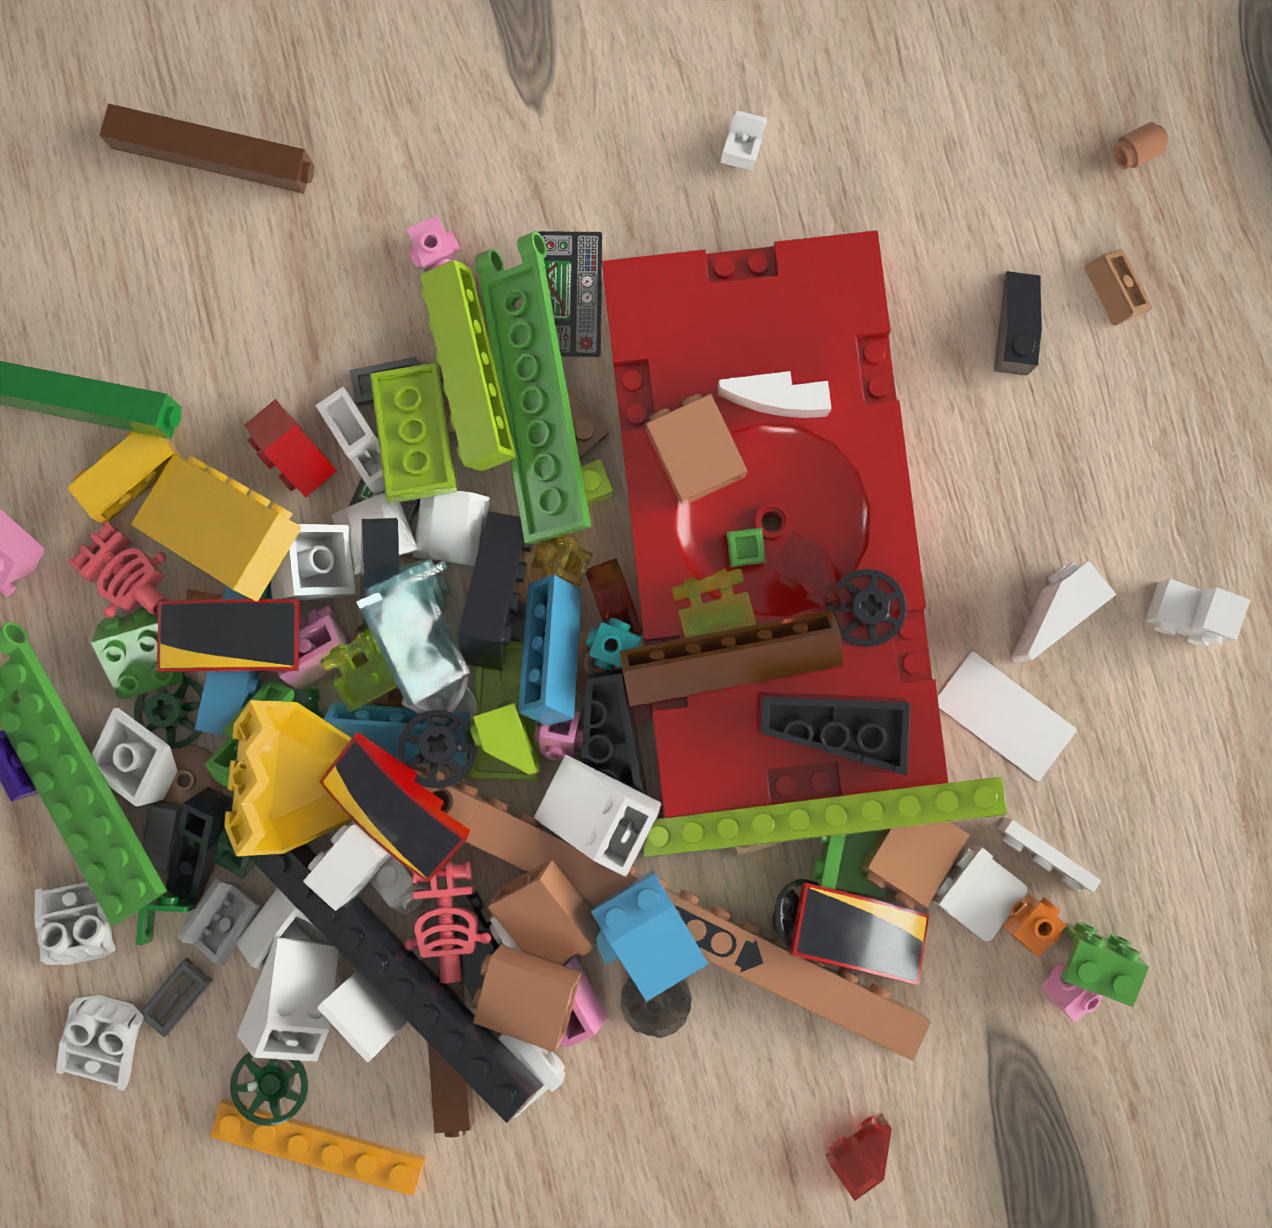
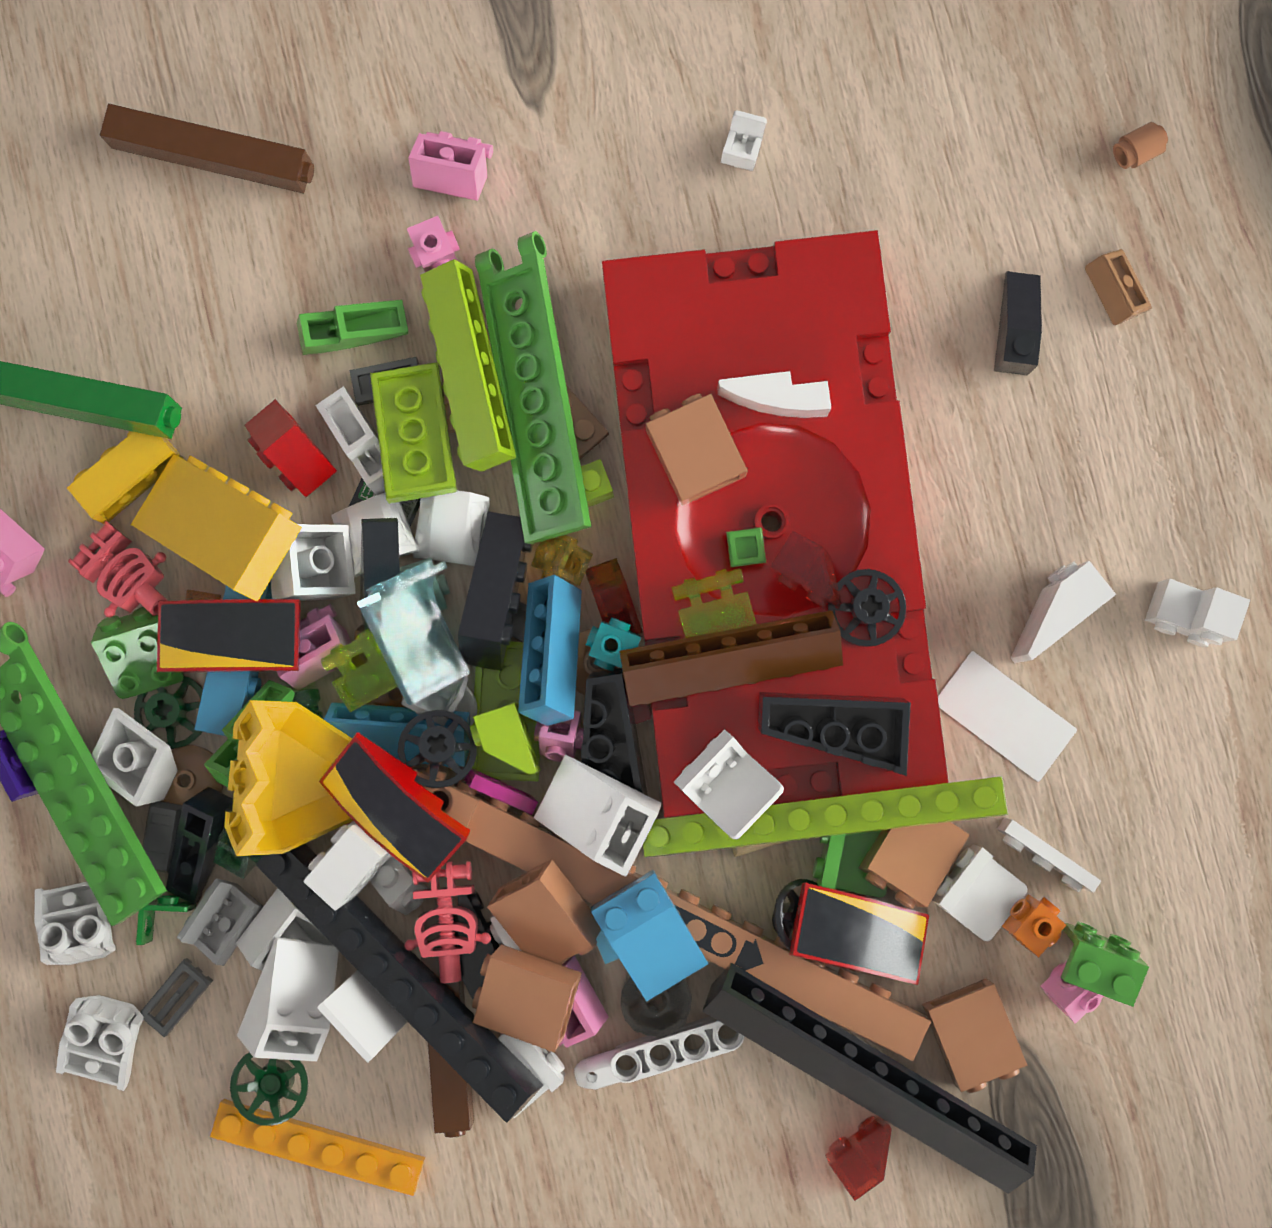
(351, 326): none -> bright green slope
(449, 164): none -> bright pink brick
(501, 791): none -> dark pink tile
(575, 286): sticker -> none
(609, 1073): none -> white piece
(729, 785): none -> white bracket
(871, 1078): none -> black brick
(975, 1036): none -> nougat brick

